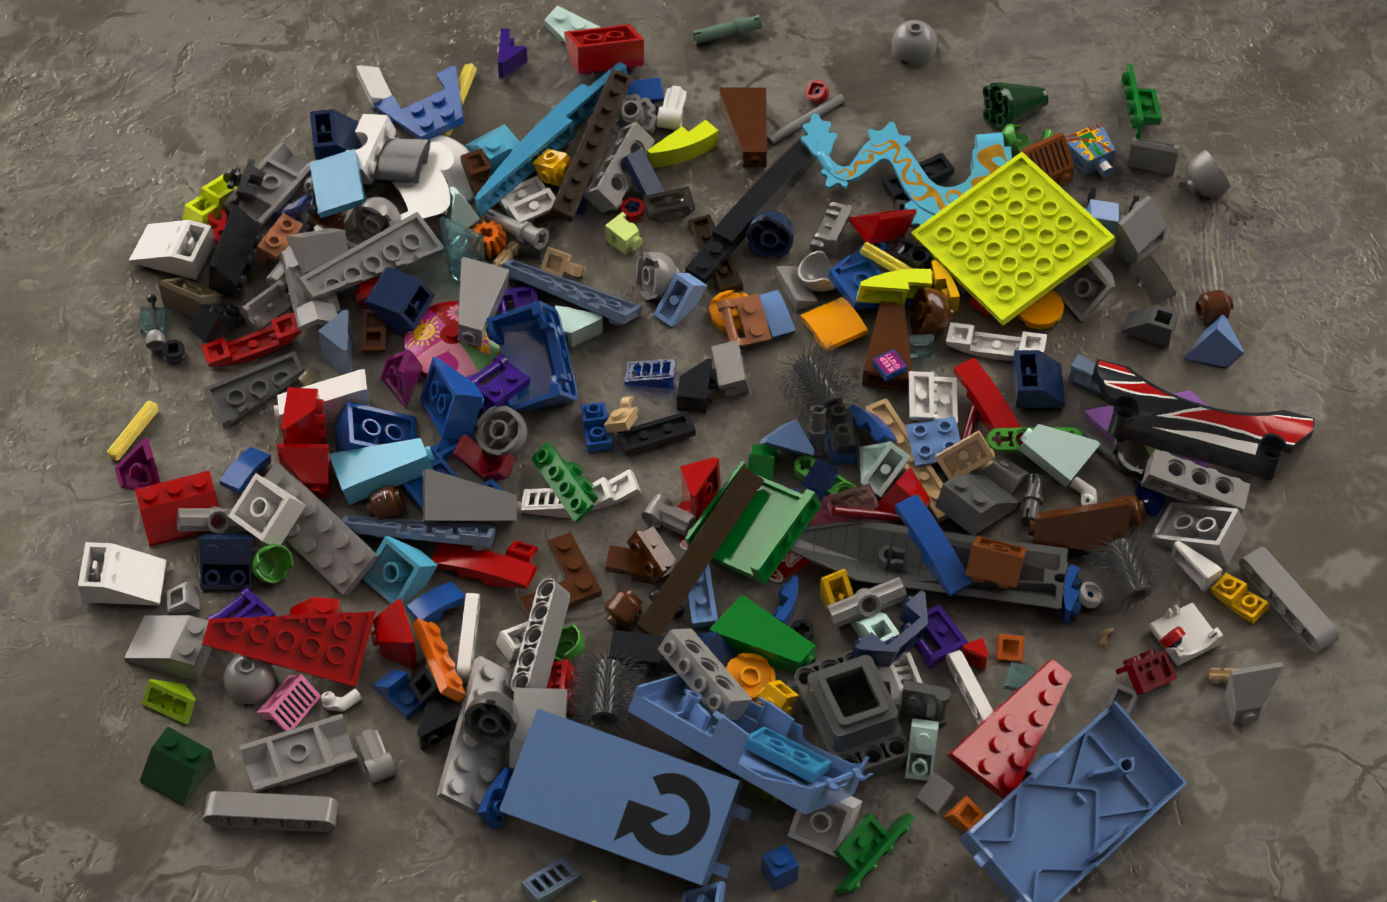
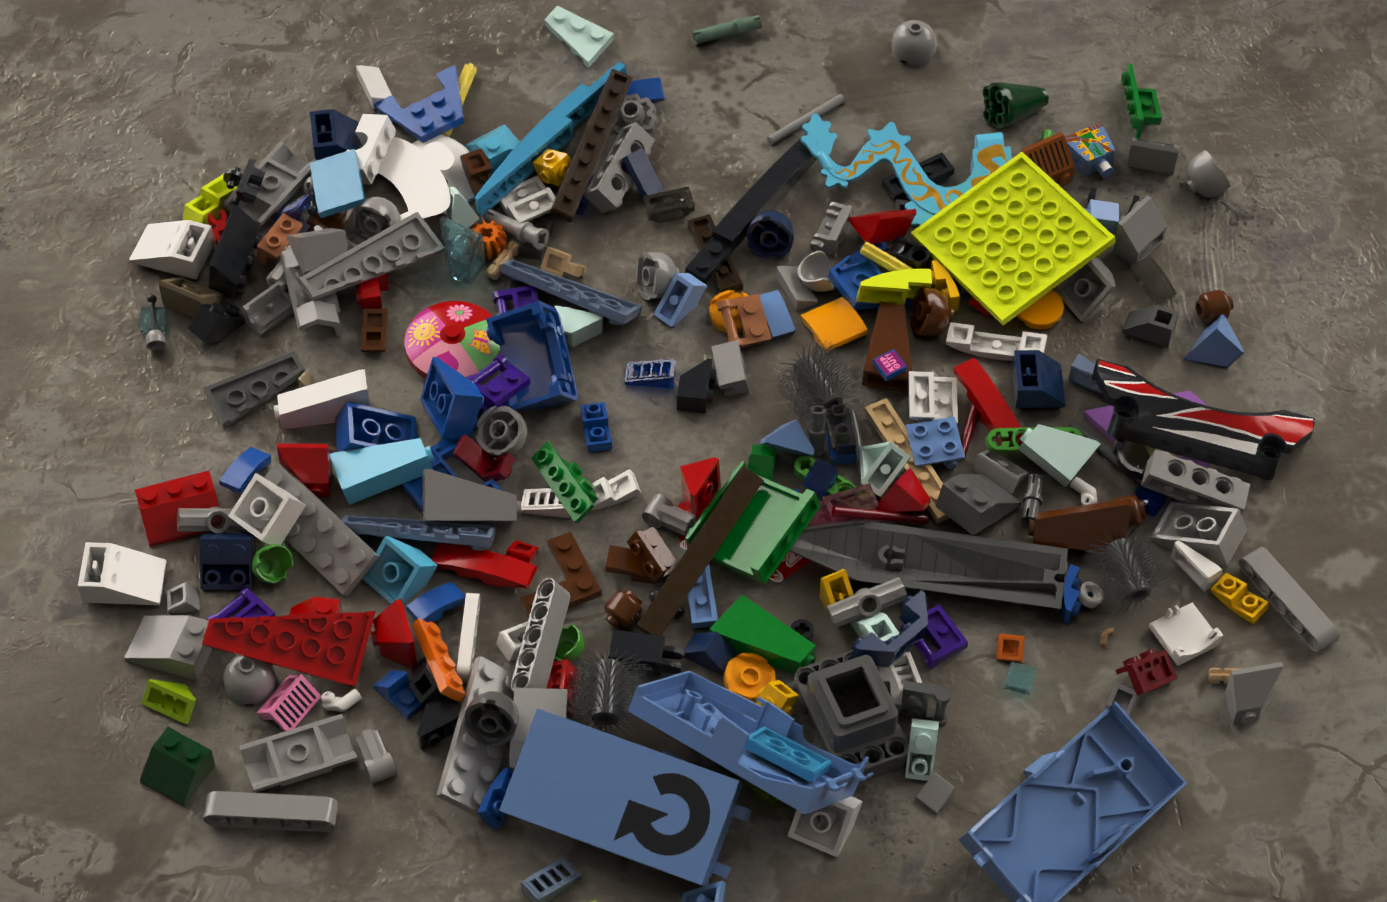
(132, 431): light yellow axle -> none
(138, 468): magenta slope -> none
(173, 345): black bush -> none
(254, 345): red slope -> none
(304, 417): red slope -> none
(337, 343): sand blue slope -> none
(386, 503): reddish brown head -> none
(399, 300): dark blue slope -> none
(401, 160): slope -> none
(401, 375): magenta slope -> none
(479, 298): light grey slope -> none
(509, 56): dark purple slope -> none
(604, 47): red slope -> none
(622, 418): tan plate -> none
(623, 234): yellowish green brick -> none
(633, 209): red tile -> none
(656, 433): black plate -> none
(671, 114): white piece -> none
(683, 145): neon yellow slope -> none
(704, 673): light grey brick -> none
(746, 120): reddish brown slope -> none
(779, 867): blue brick -> none
(788, 601): blue slope -> none
(817, 91): red tile -> none
(865, 846): green bracket -> none
(878, 428): blue slope -> none
(921, 345): clear light blue tile -> none
(933, 544): blue slope -> none
(964, 814): orange slope -> none
(966, 456): tan bracket -> none
(968, 686): white beam -> none
(976, 653): red slope -> none
(995, 562): dark orange slope -> none
(1010, 735): wing -> none
(1014, 139): bright green hair -> none
(1173, 638): red tile -> none

